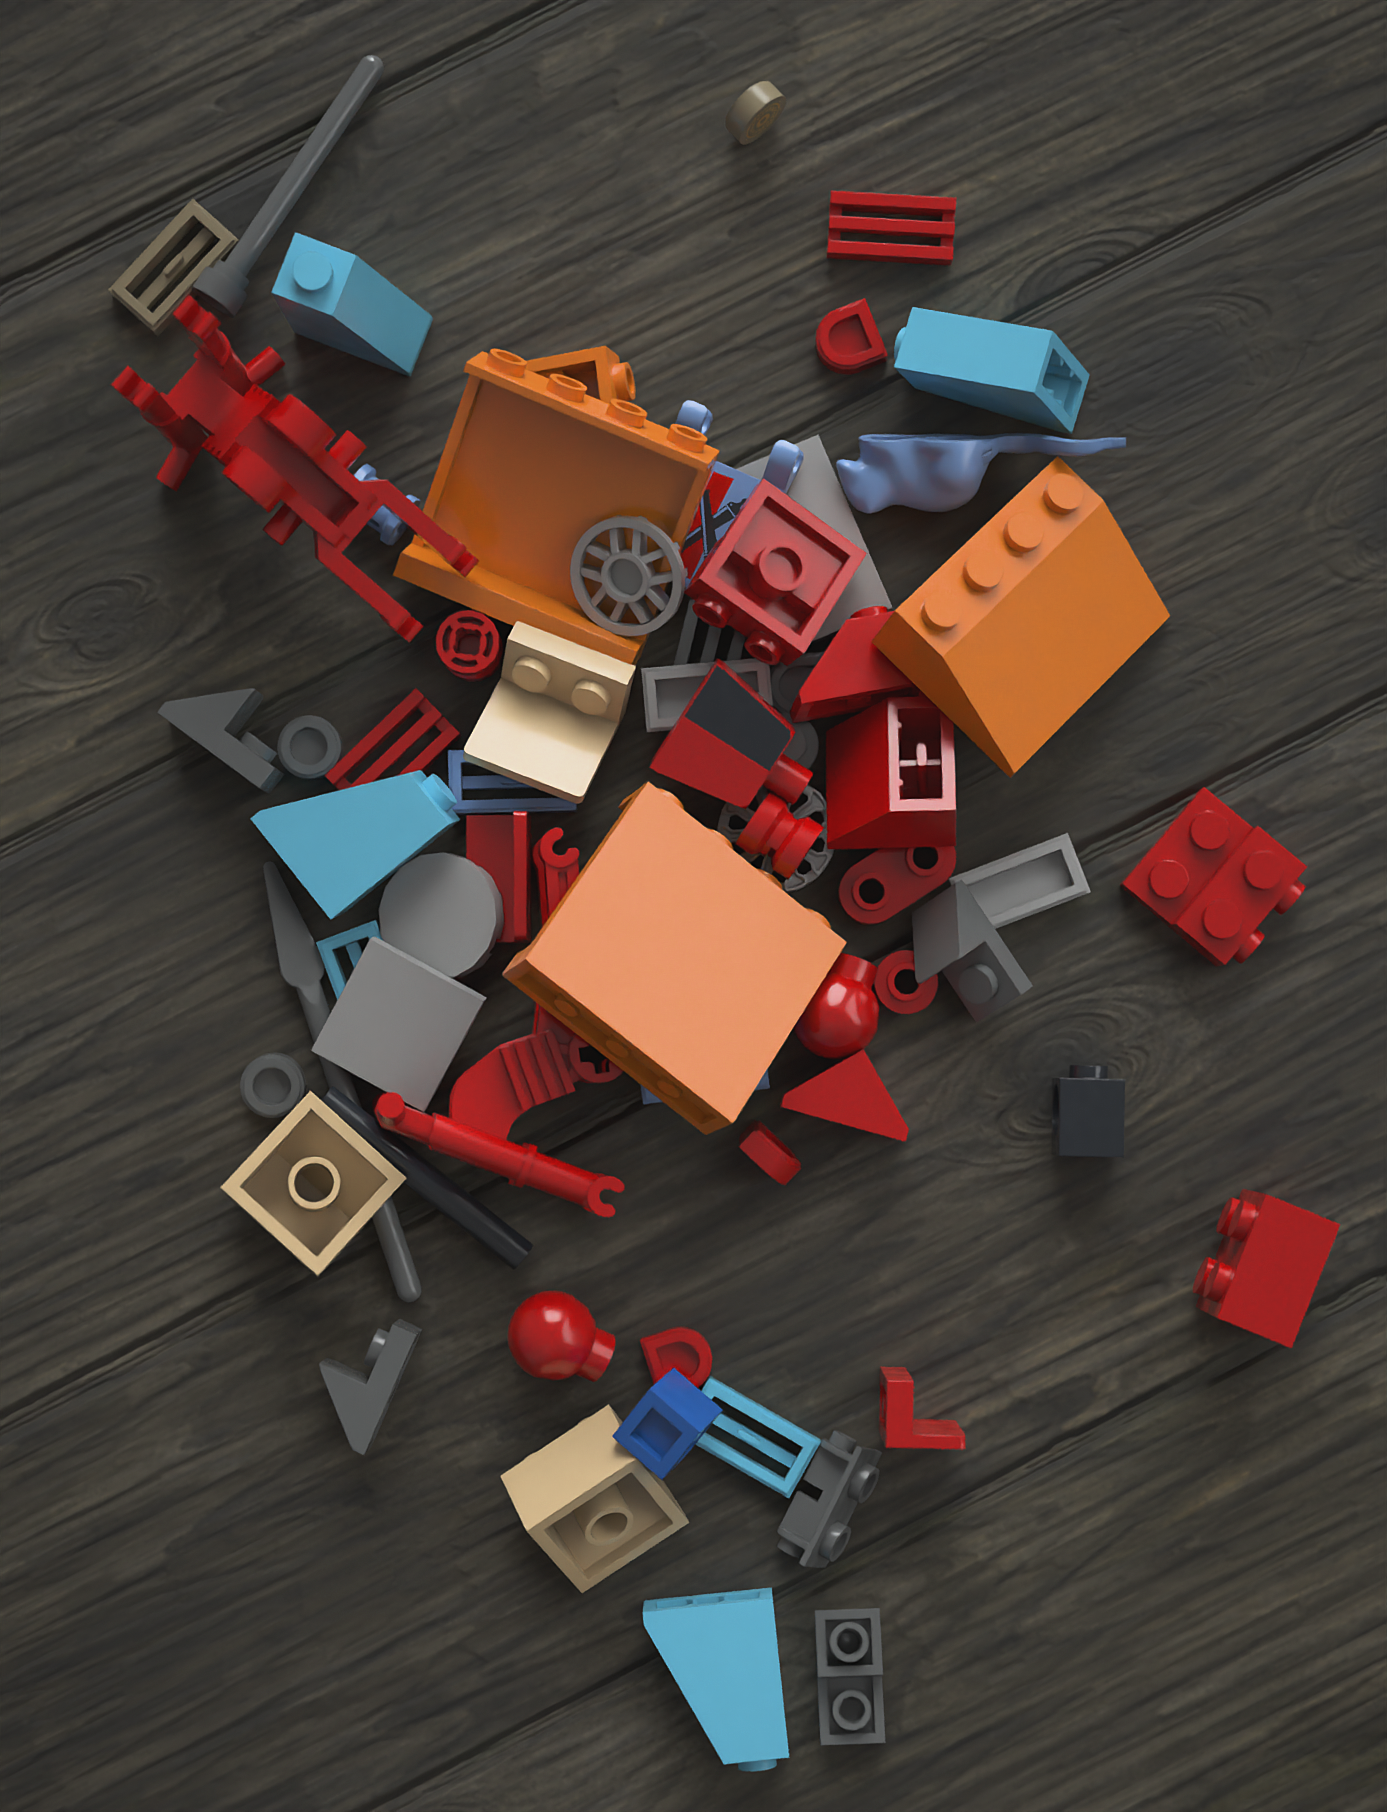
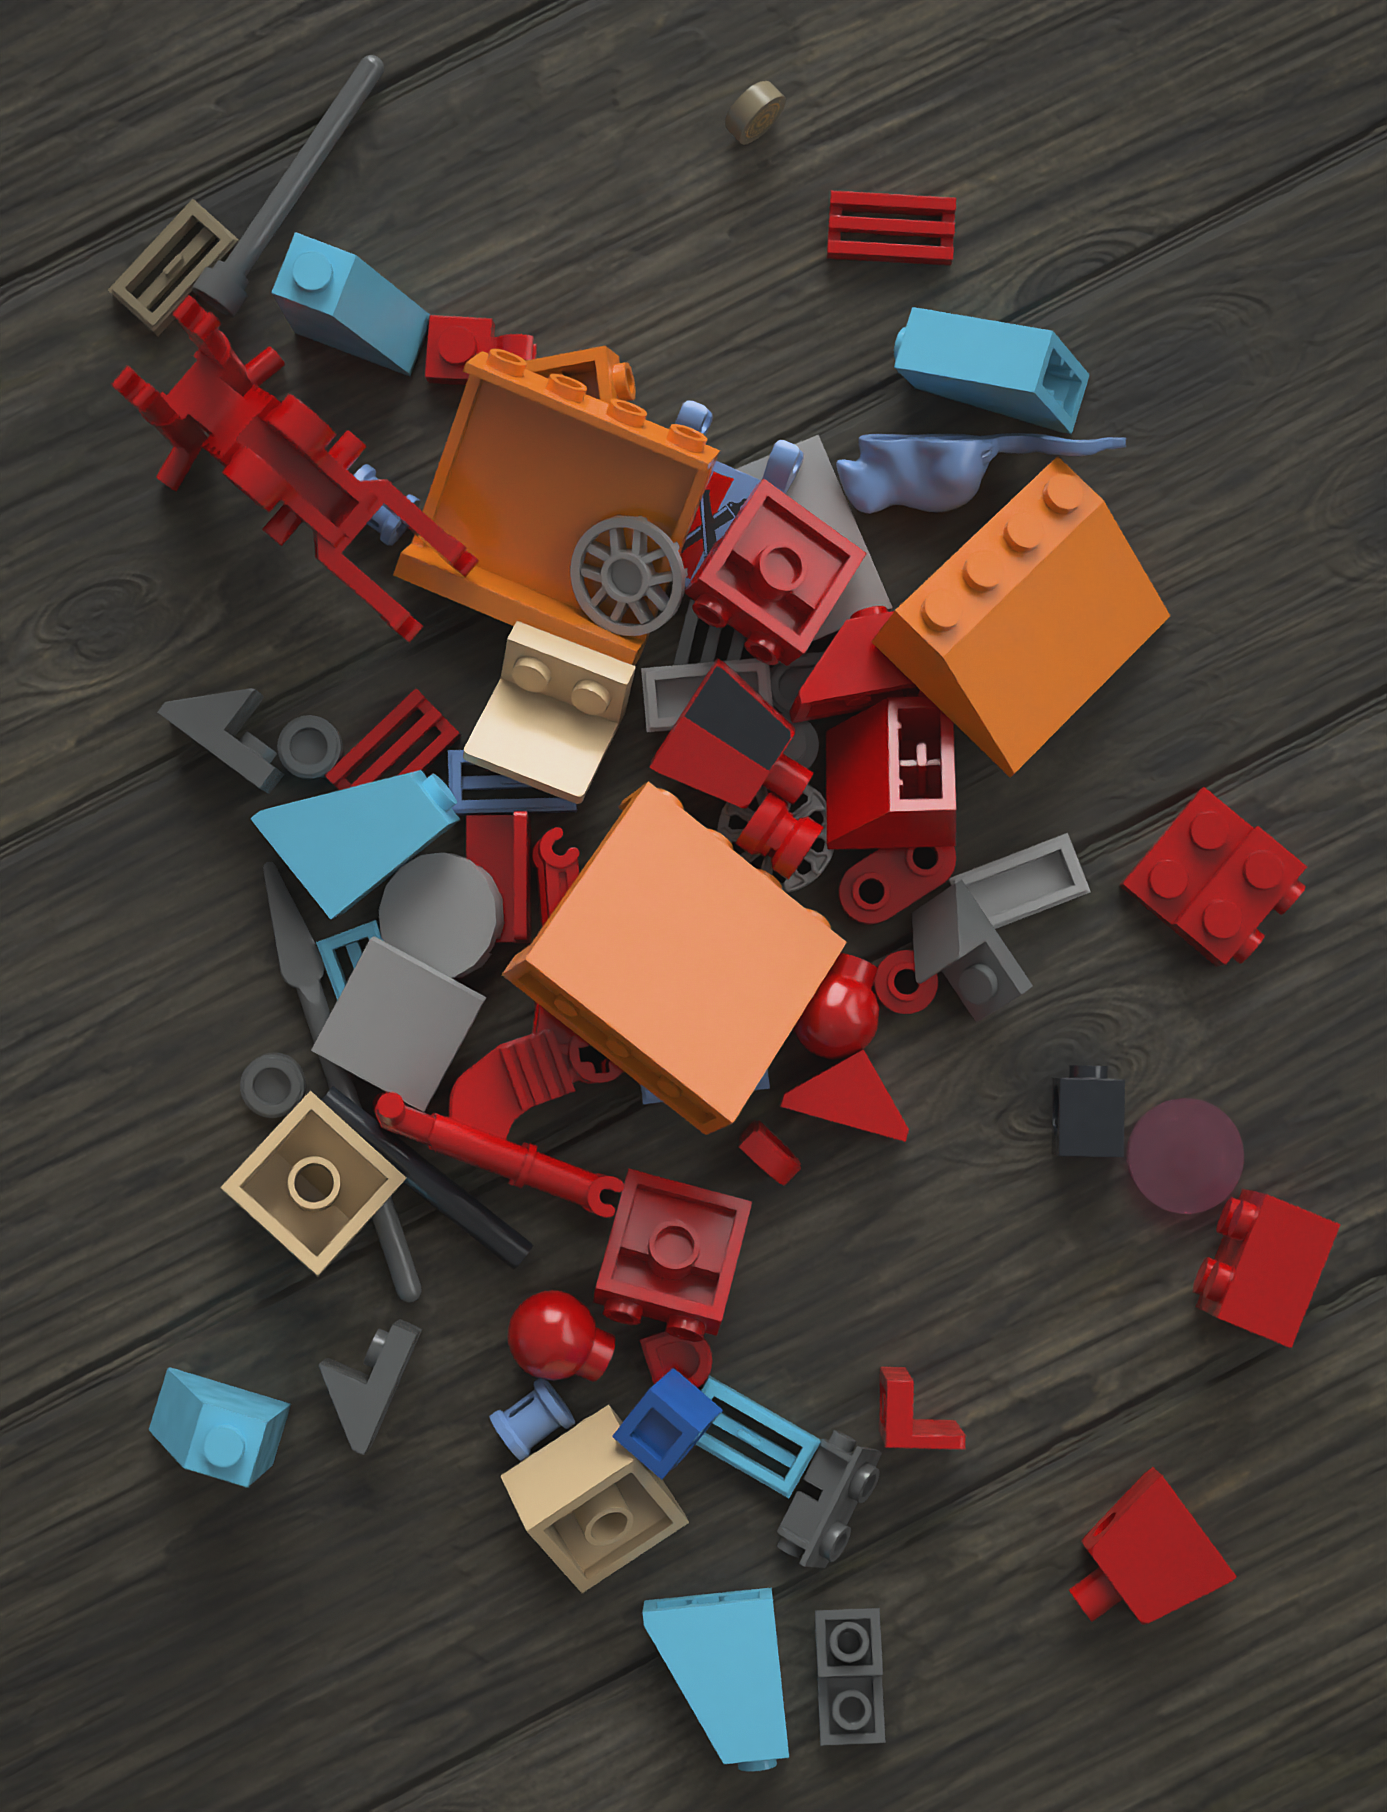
(218, 1427): none -> medium azure slope
(459, 339): none -> red plate
(477, 655): red wheel -> none
(532, 1419): none -> medium blue bush
(671, 1255): none -> red plate
(850, 339): red tile -> none
(1149, 1555): none -> red torso
(1185, 1155): none -> clear pink piece

